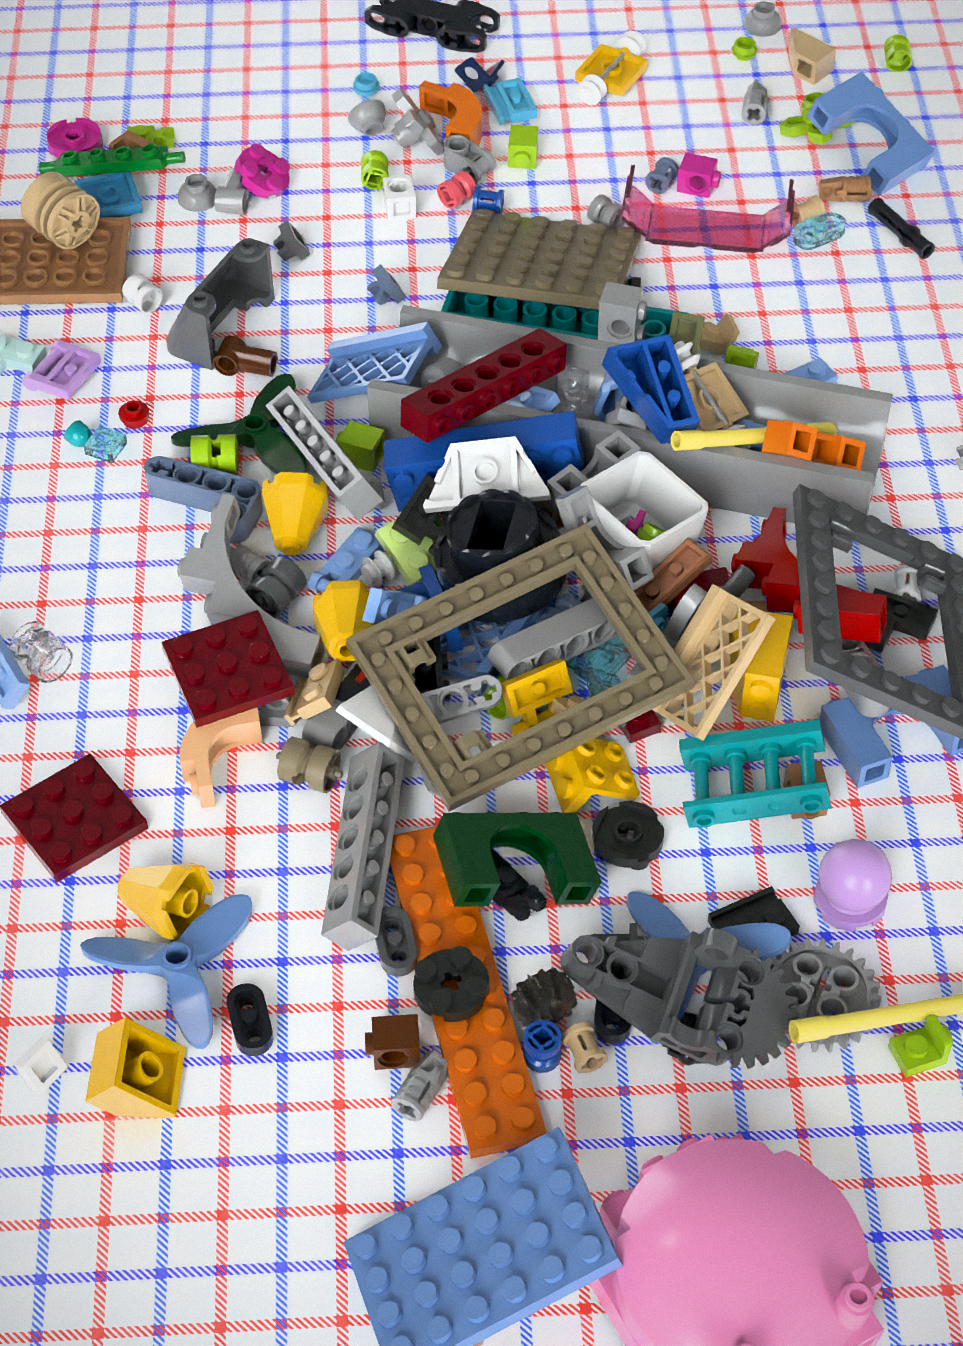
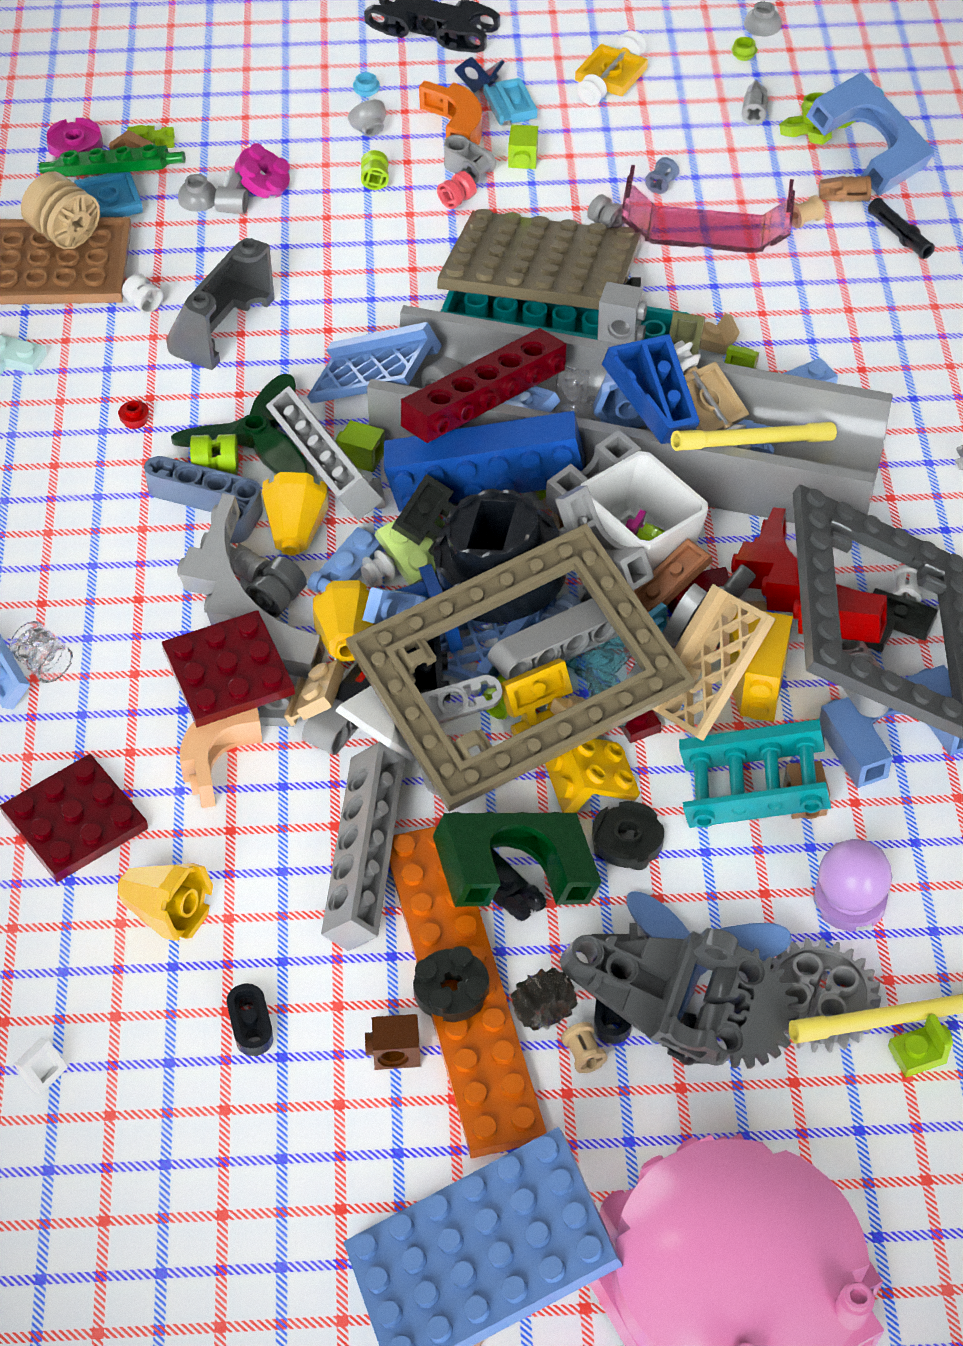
(67, 375): lavender plate -> none
(77, 433): teal hinge -> none
(105, 444): clear light blue plate -> none
(135, 1072): yellow slope -> none
(197, 945): medium blue piece -> none
(237, 356): reddish brown piece -> none
(290, 242): dark grey tile -> none
(302, 763): dark tan wheel -> none
(385, 287): sand blue tile -> none
(396, 943): dark grey plate -> none
(399, 198): white brick -> none
(415, 124): light grey plant -> none
(420, 1086): light grey hinge -> none
(480, 195): blue bush -> none
(483, 466): white wing -> none
(542, 1046): blue wheel -> none
(624, 417): light grey tile -> none
(698, 175): dark pink brick -> none
(756, 908): pearl dark grey plate -> none
(807, 444): orange arch -> none
(810, 57): tan slope -> none
(819, 231): clear light blue plate -> none
(897, 53): lime wheel -> none

